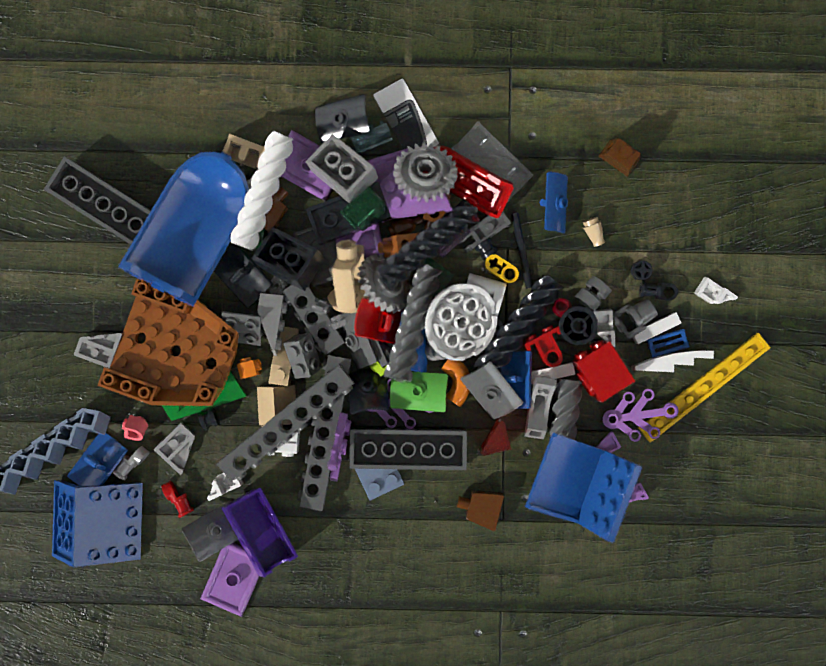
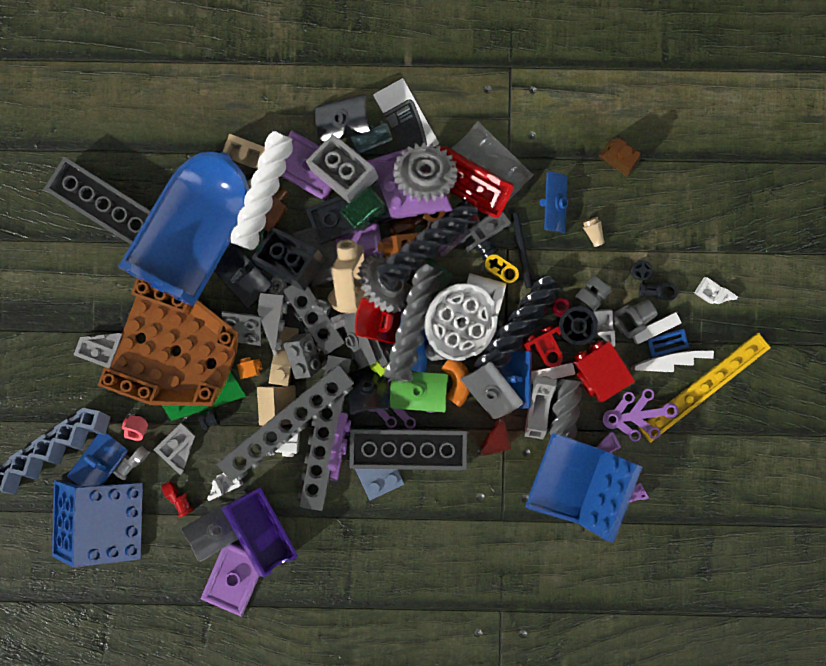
(482, 507): reddish brown torso -> none

